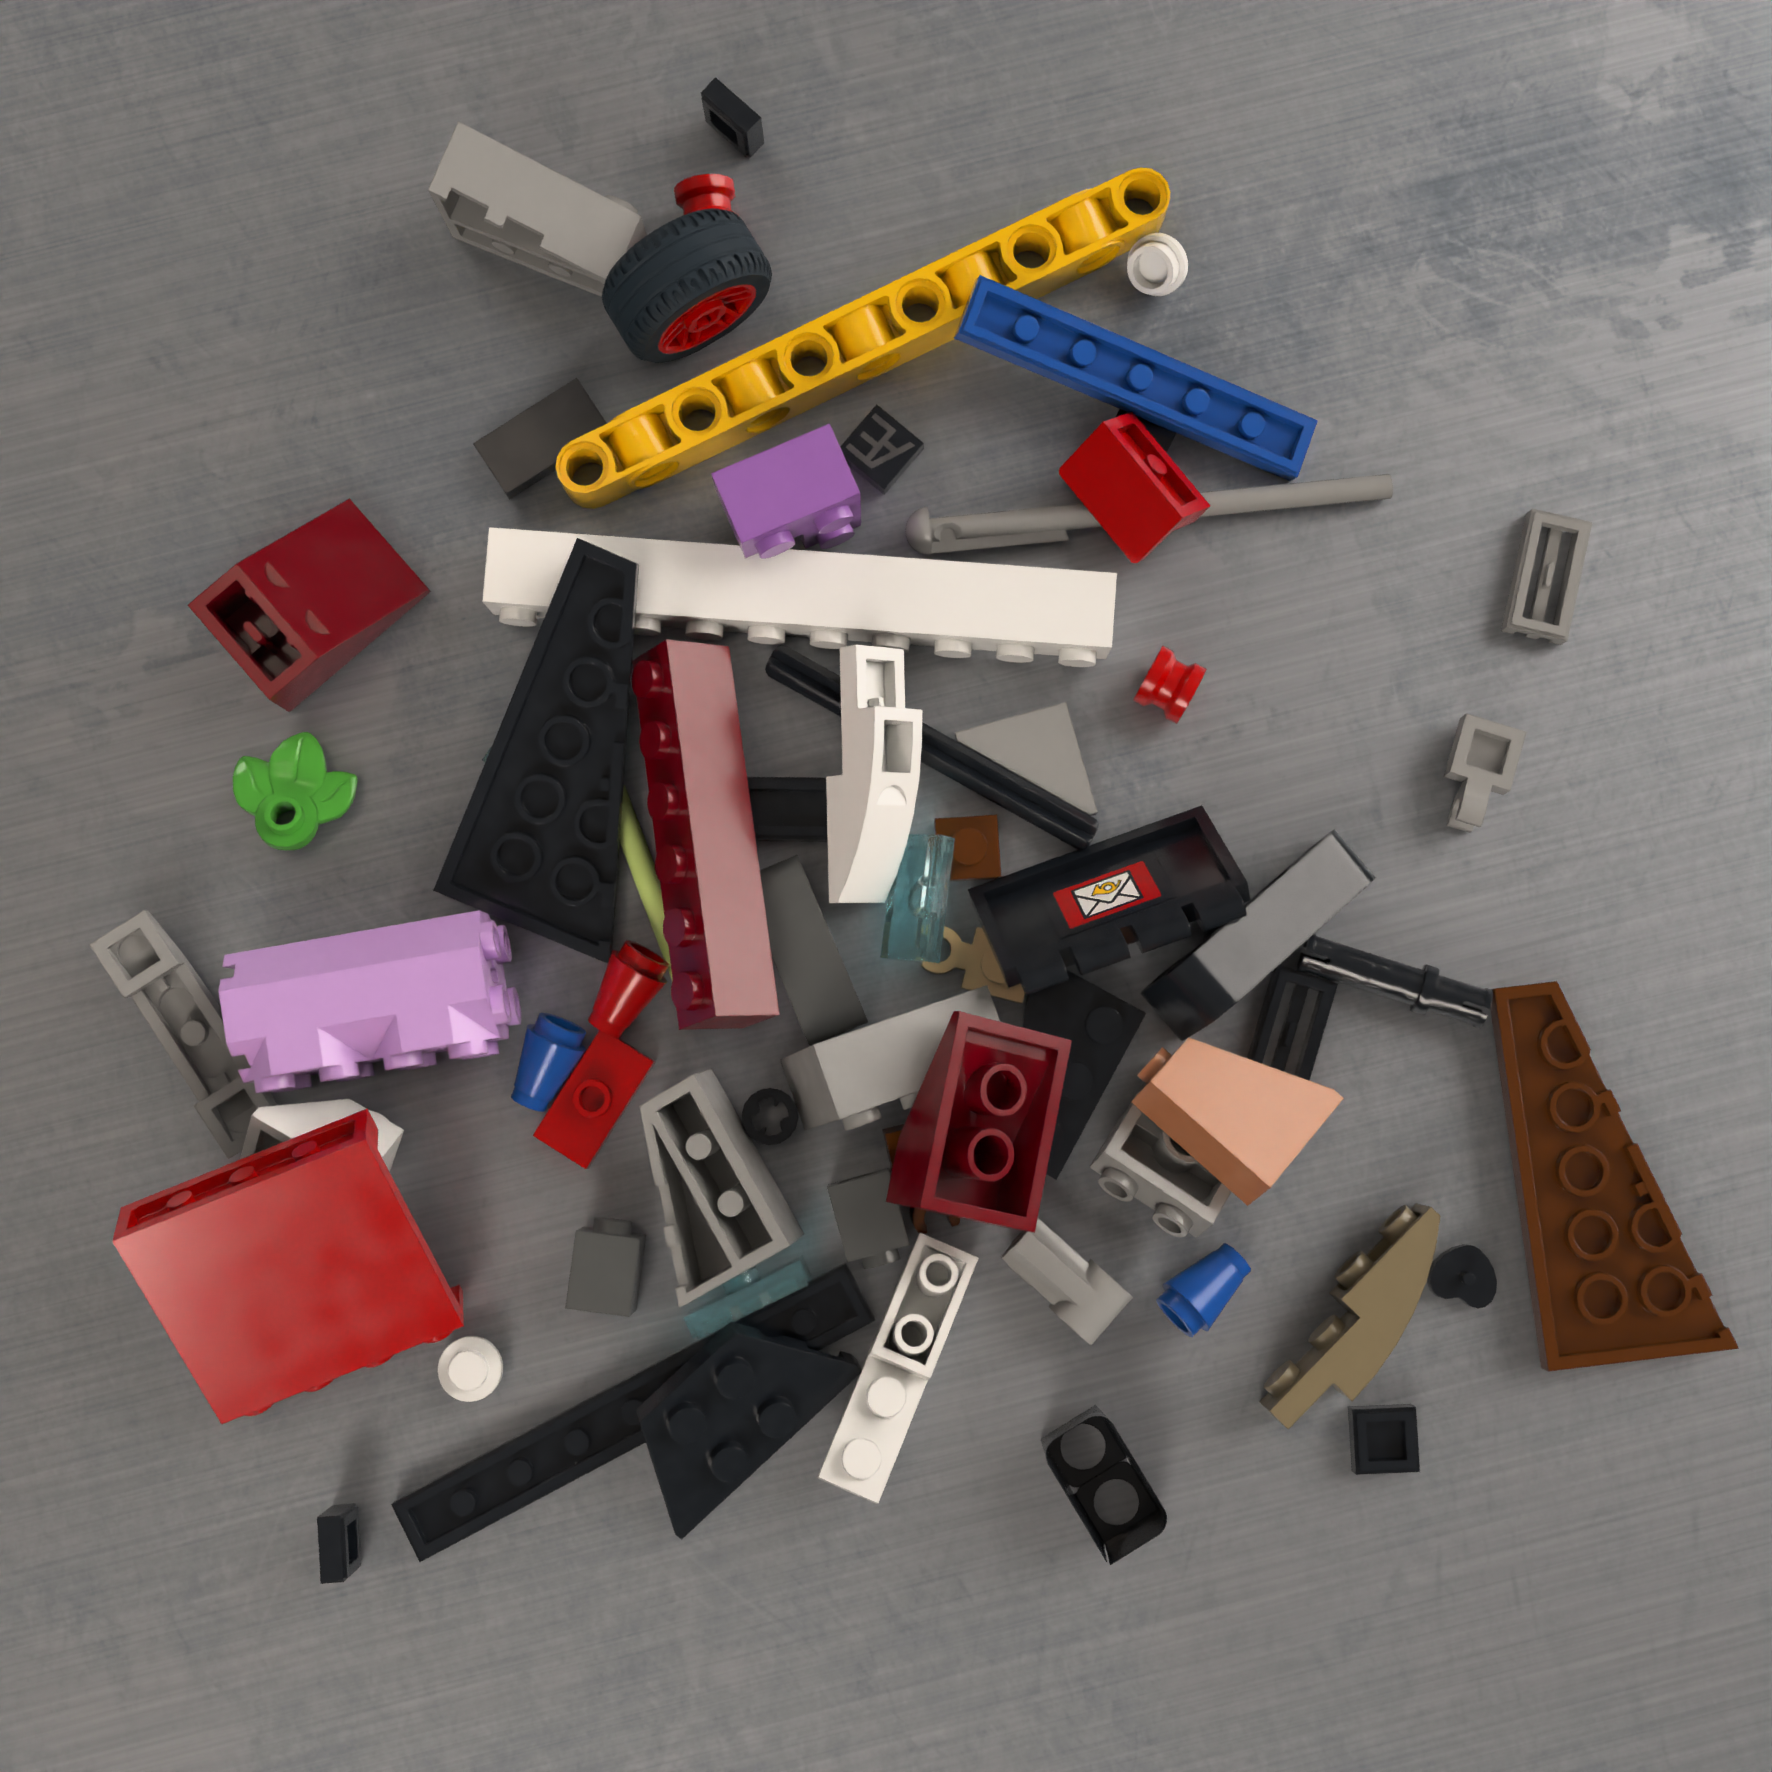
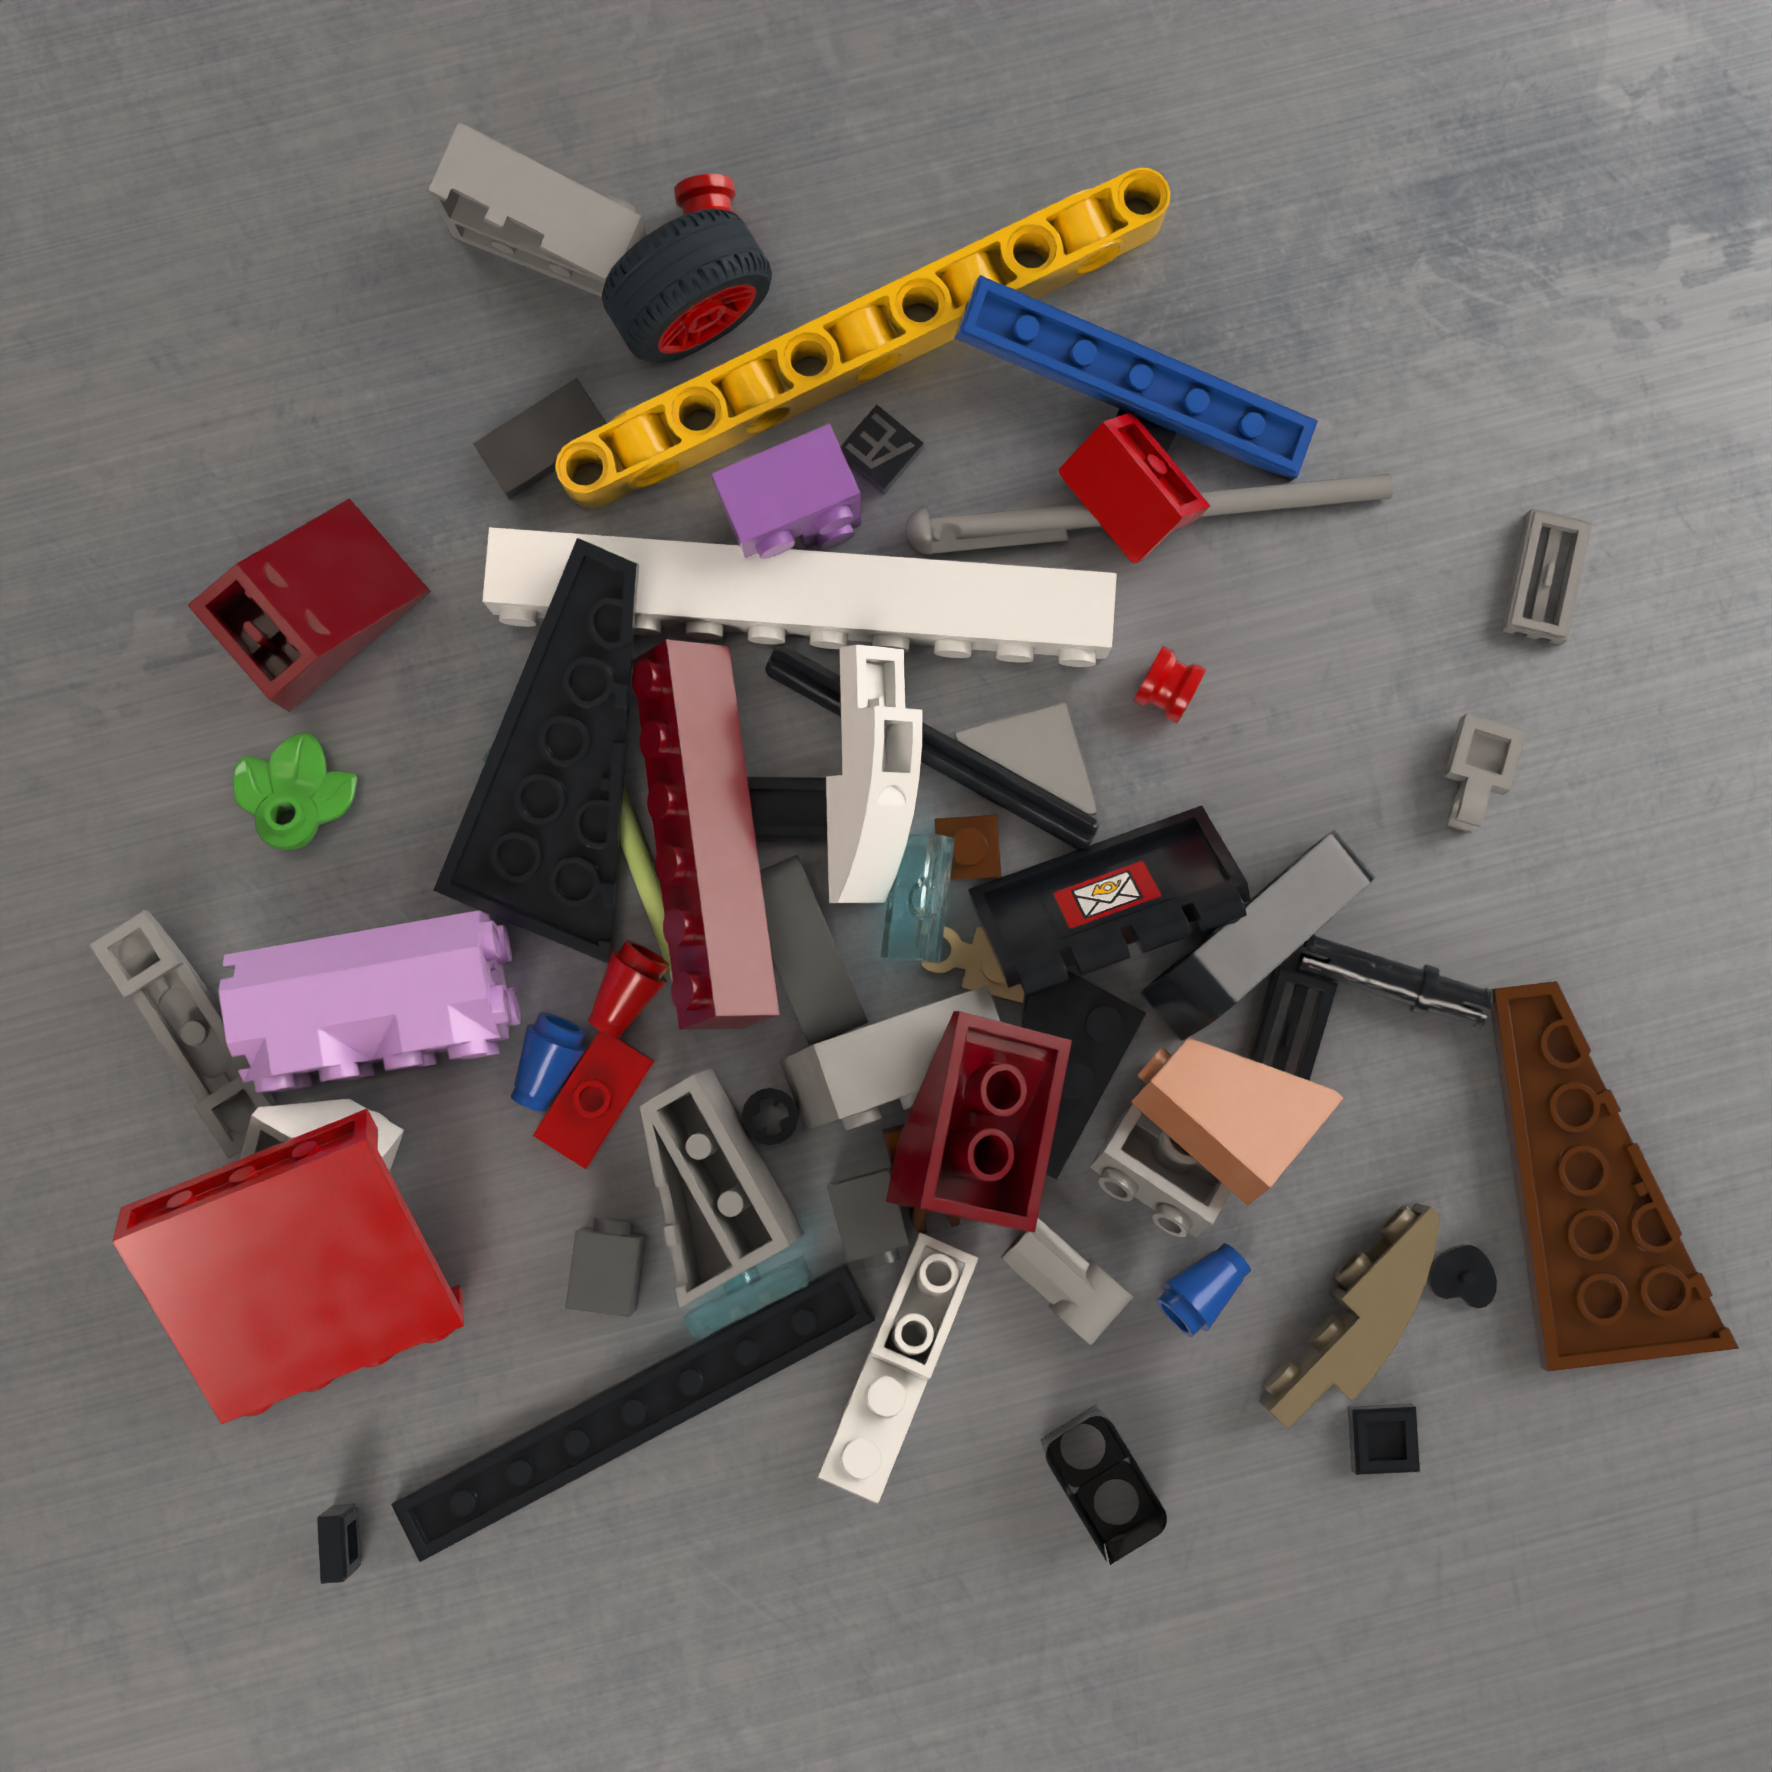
(470, 1368): white plate -> none
(732, 118): black tile -> none
(732, 1414): black wing -> none
(1157, 264): white plate -> none

